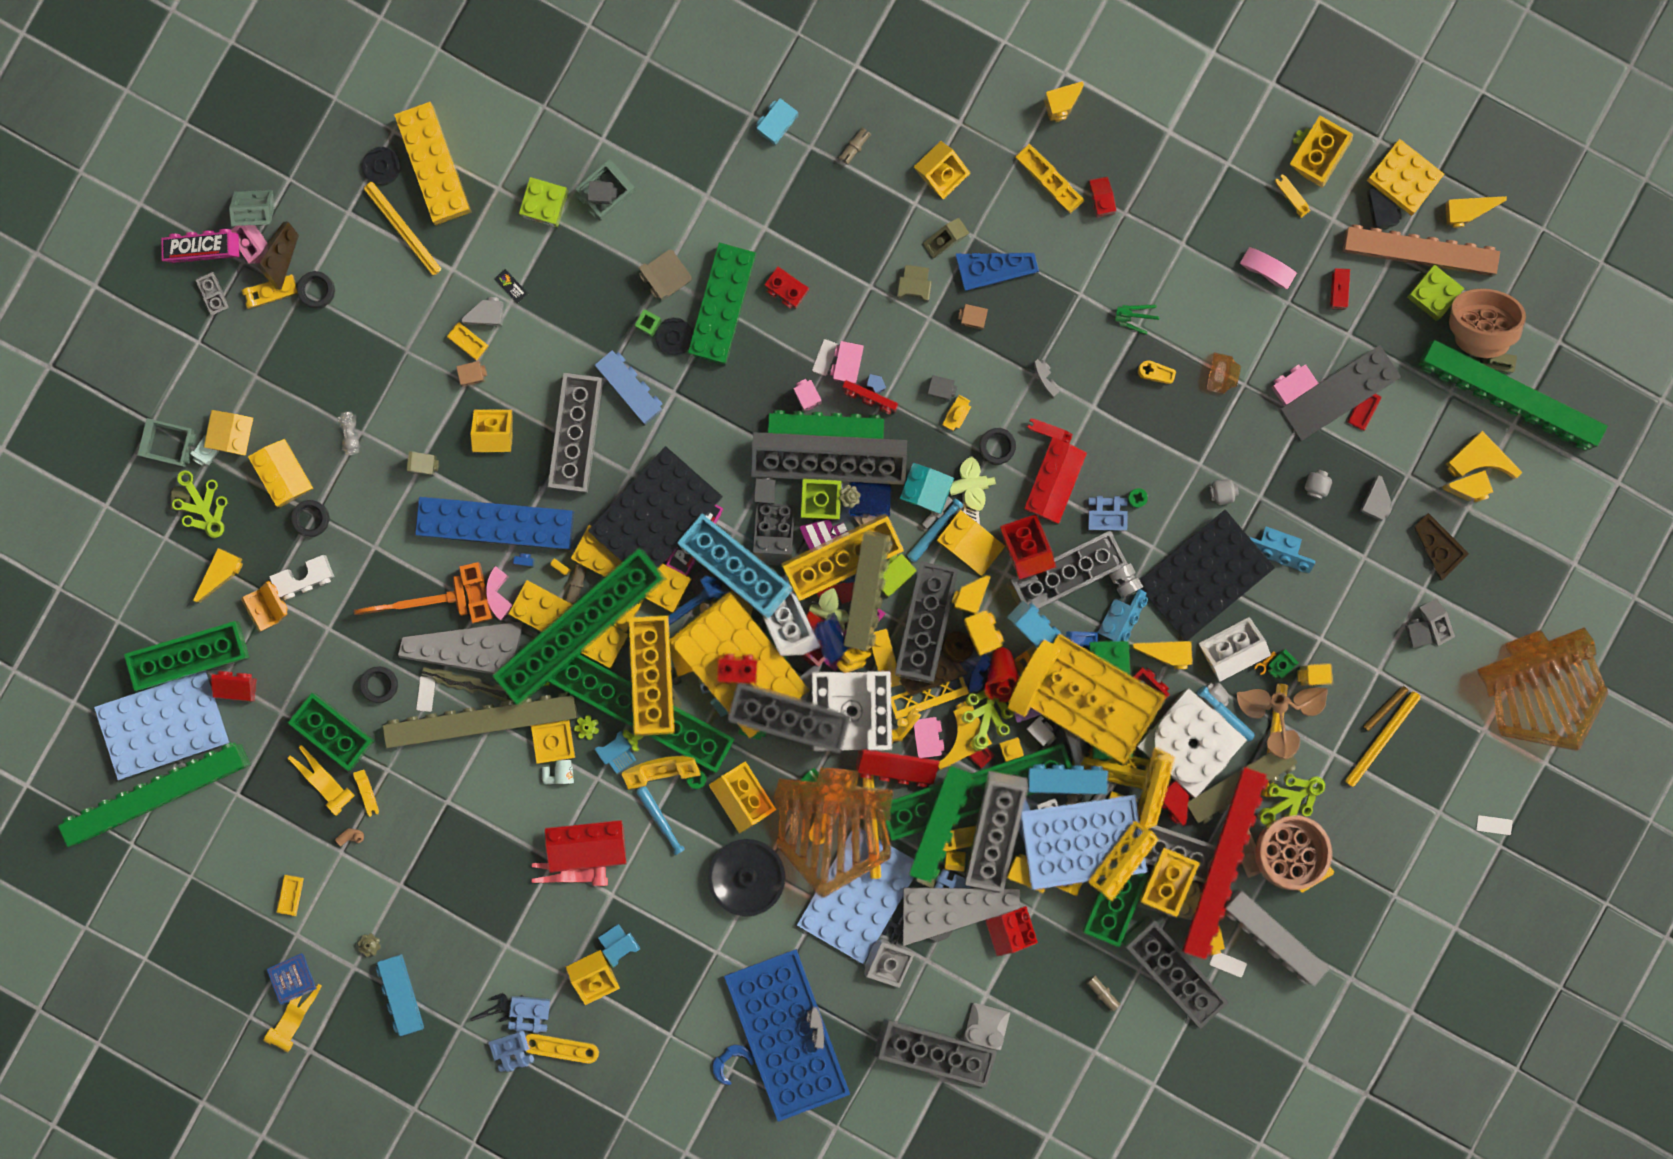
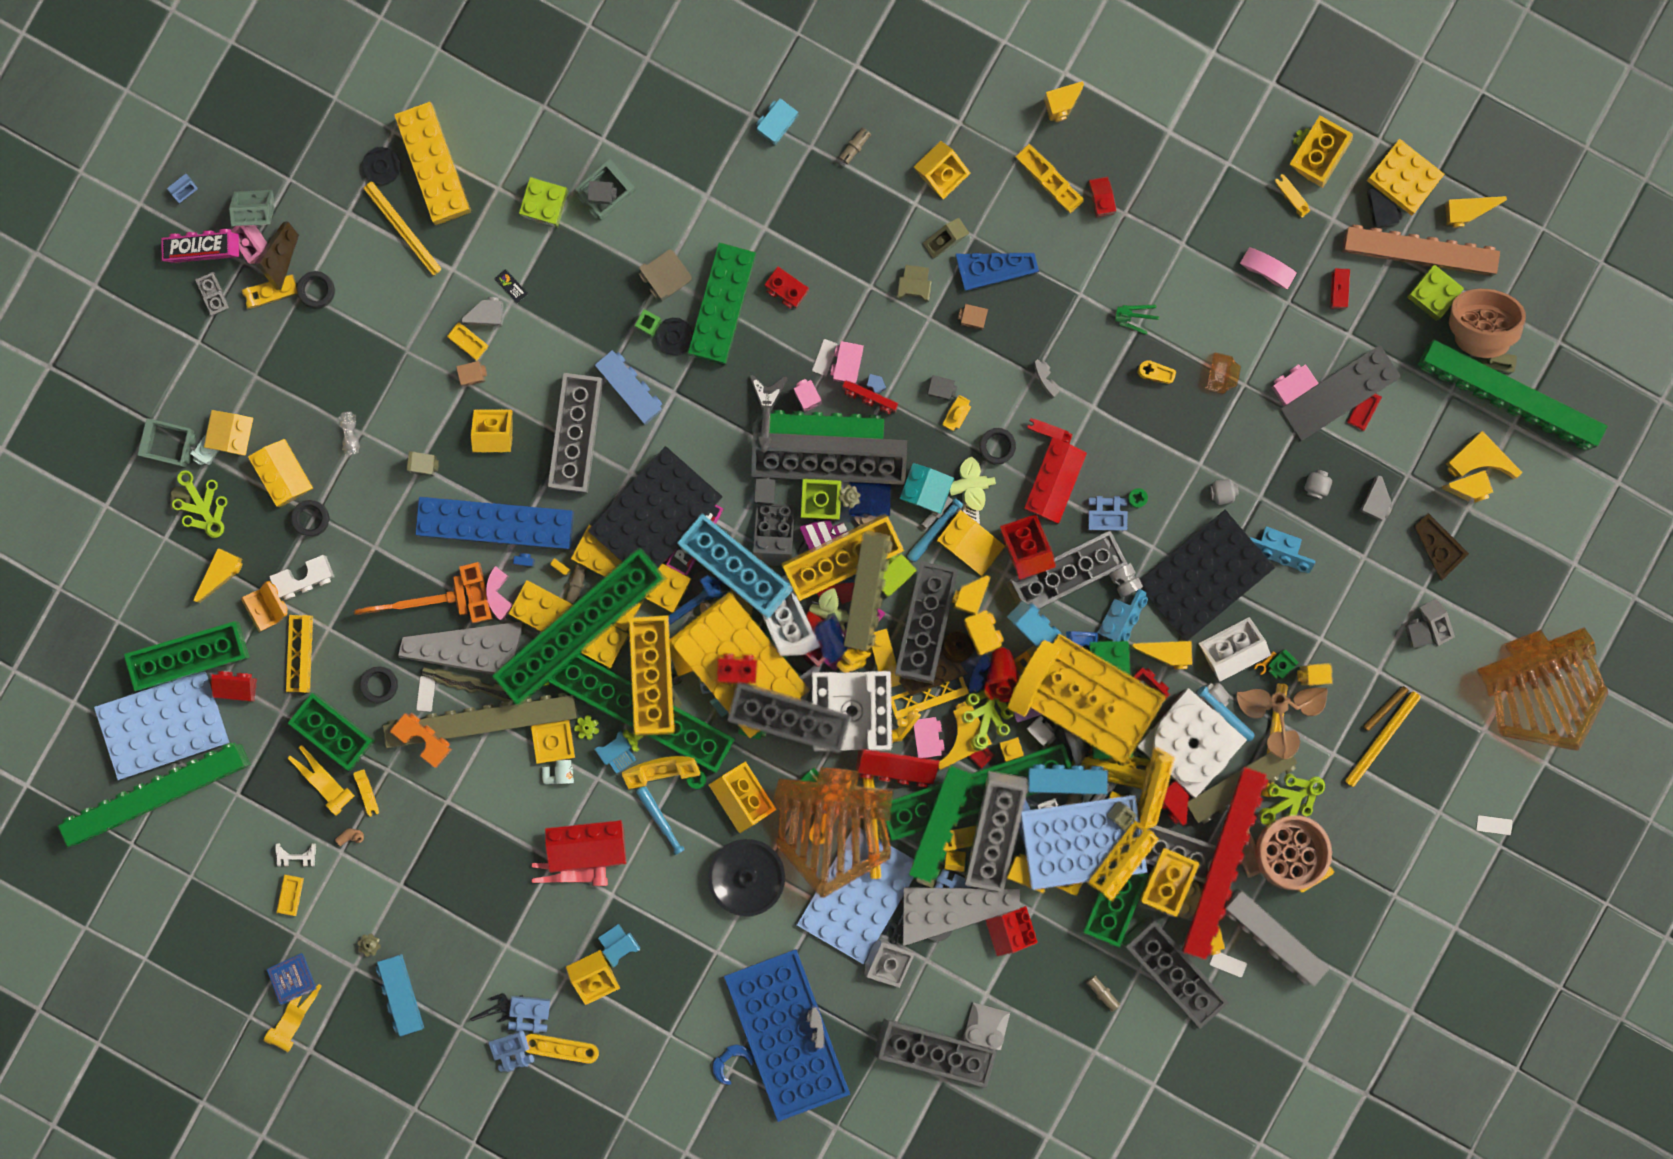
(182, 188): none -> medium blue piece
(281, 854): none -> white piece
(306, 652): none -> yellow fence
(436, 748): none -> orange arch
(767, 398): none -> flat silver piece
(1121, 815): none -> olive slope

